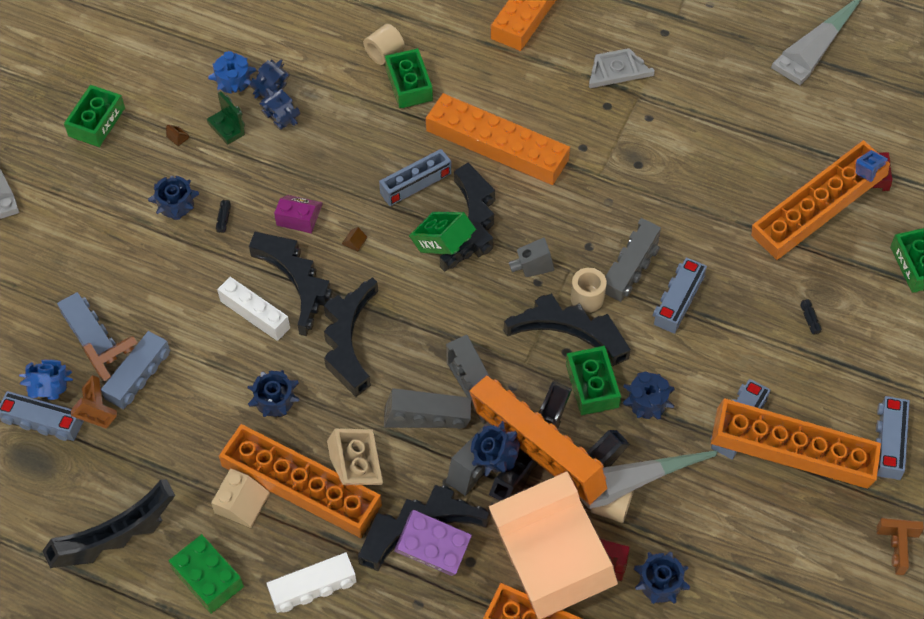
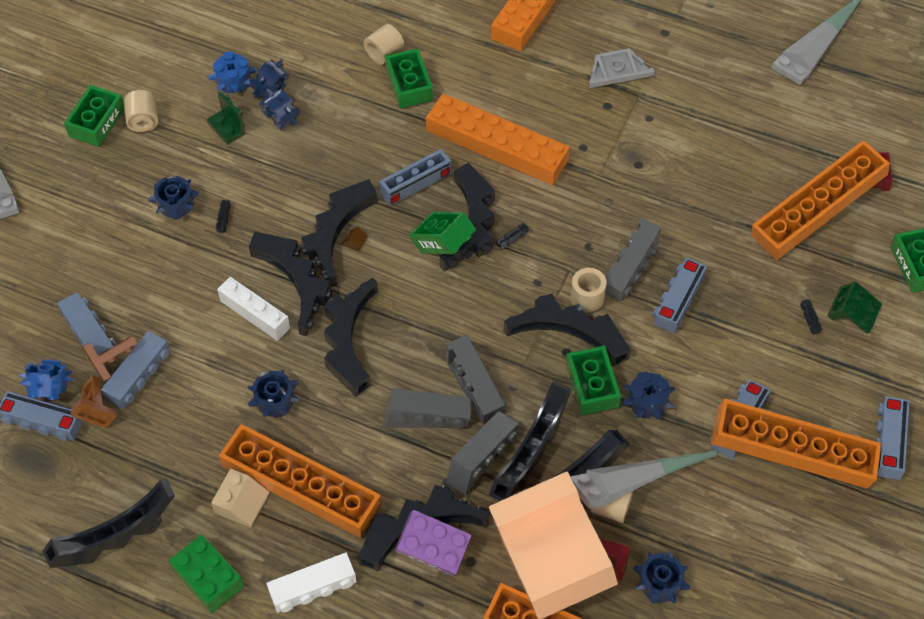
(140, 111): none -> tan piece
(176, 134): reddish brown slope -> none
(297, 213): magenta slope -> none
(342, 208): none -> black arch
(355, 456): tan slope -> none
(495, 449): dark blue brick -> none
(512, 235): none -> black axle
(533, 259): dark grey torso -> none
(539, 438): orange brick -> none
(856, 305): none -> dark green bracket
(869, 164): blue slope -> none
(899, 531): dark orange bracket -> none

